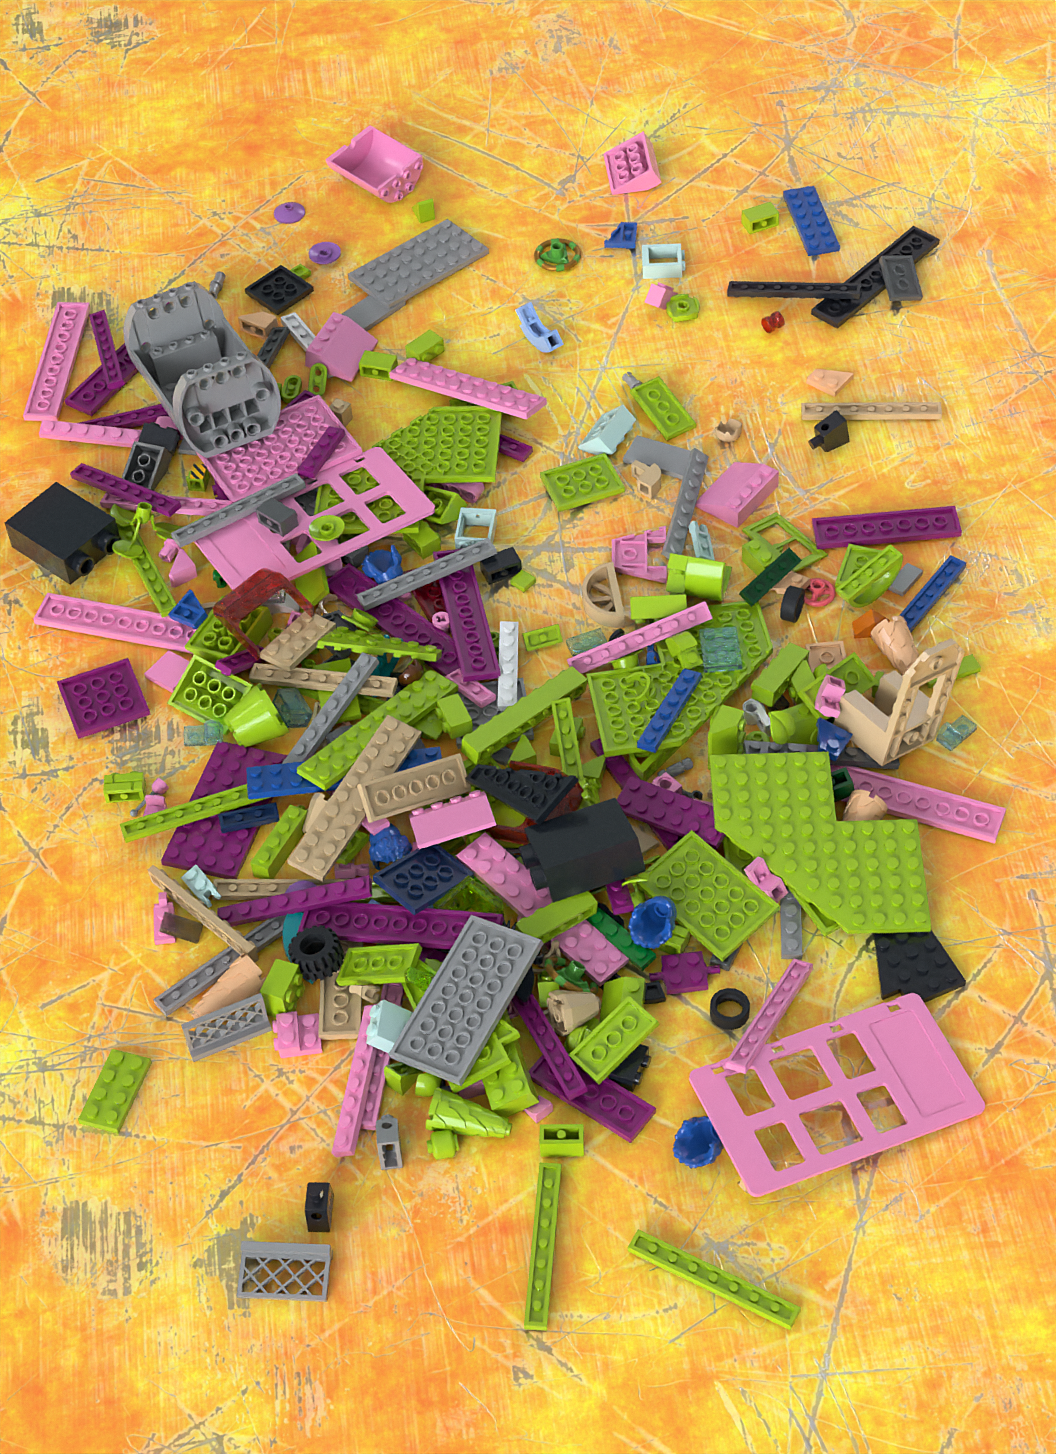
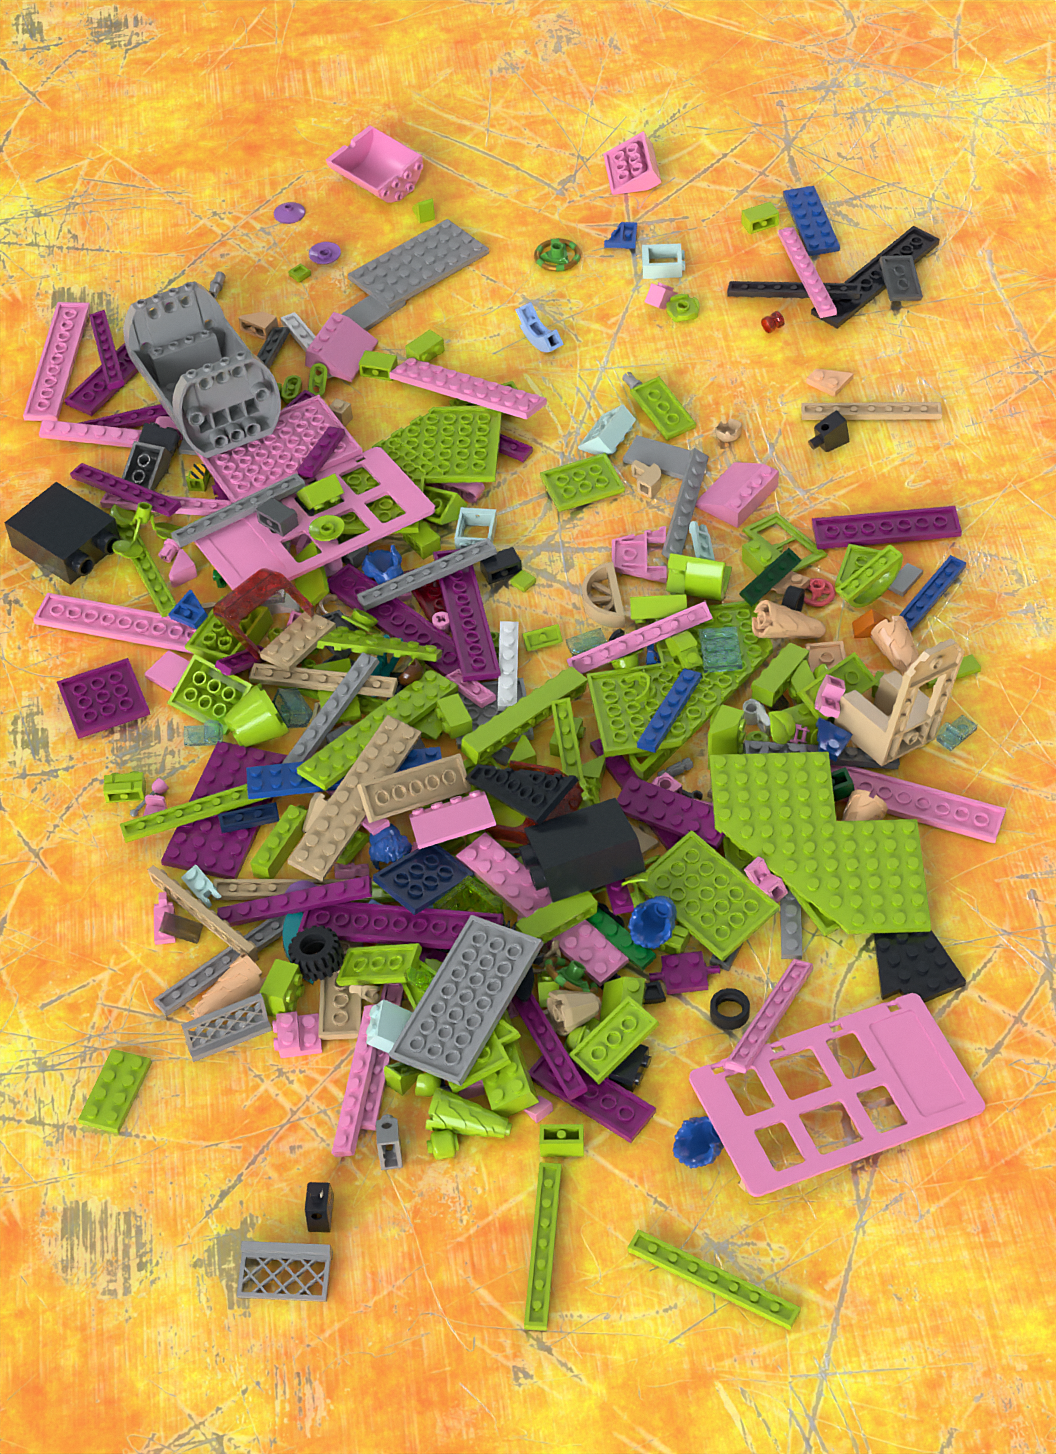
(279, 290): black plate -> none
(320, 492): none -> lime slope
(779, 621): none -> light nougat cone
(802, 741): none -> bright pink piece
(807, 272): none -> bright pink plate

